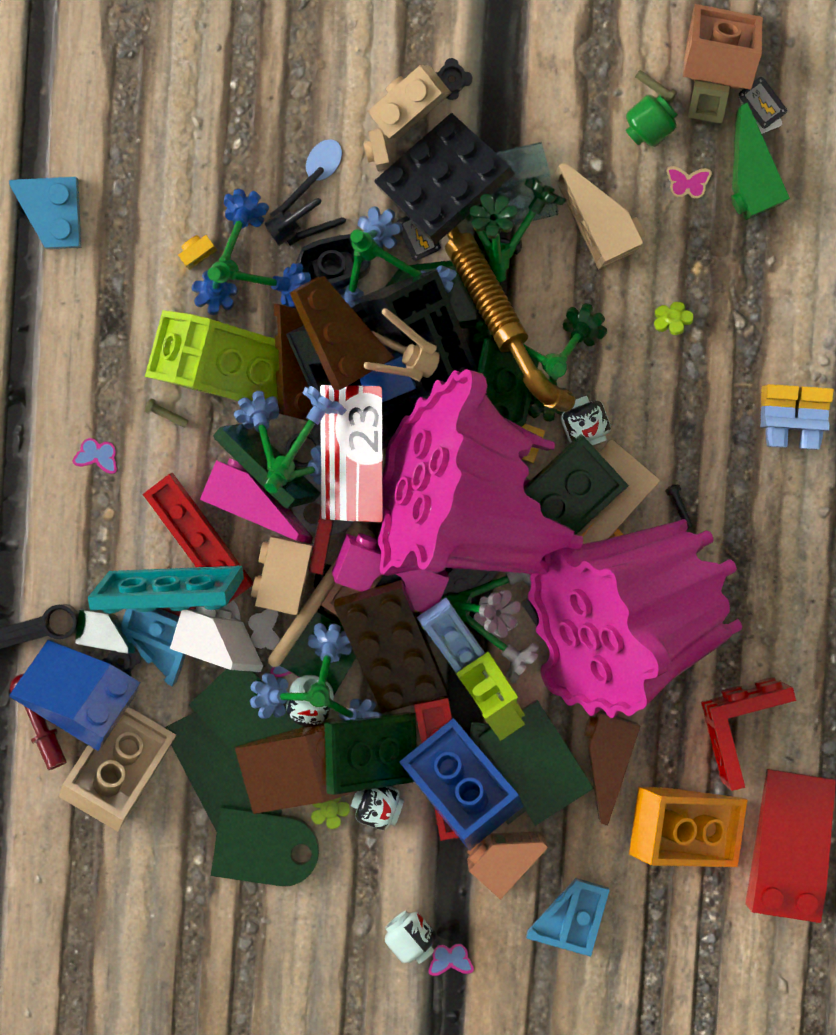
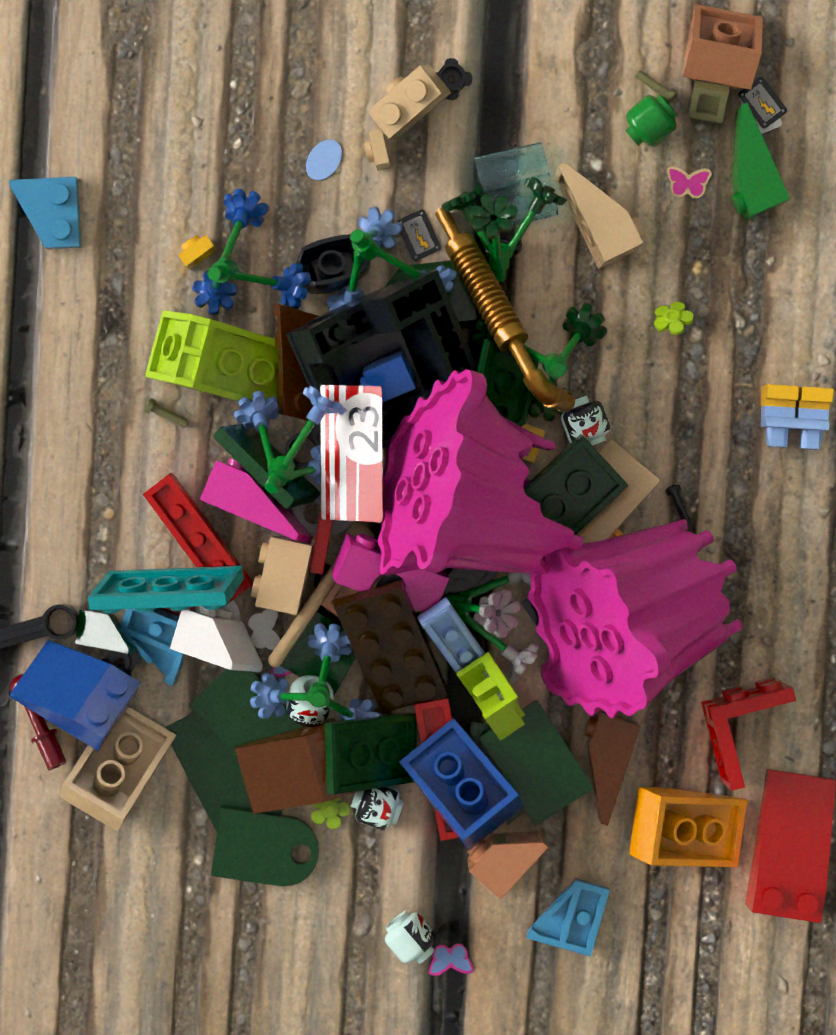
(97, 453): medium blue sticker -> none
(284, 225): black plant -> none
(337, 333): reddish brown wing -> none
(419, 358): tan plant -> none
(443, 177): black plate -> none

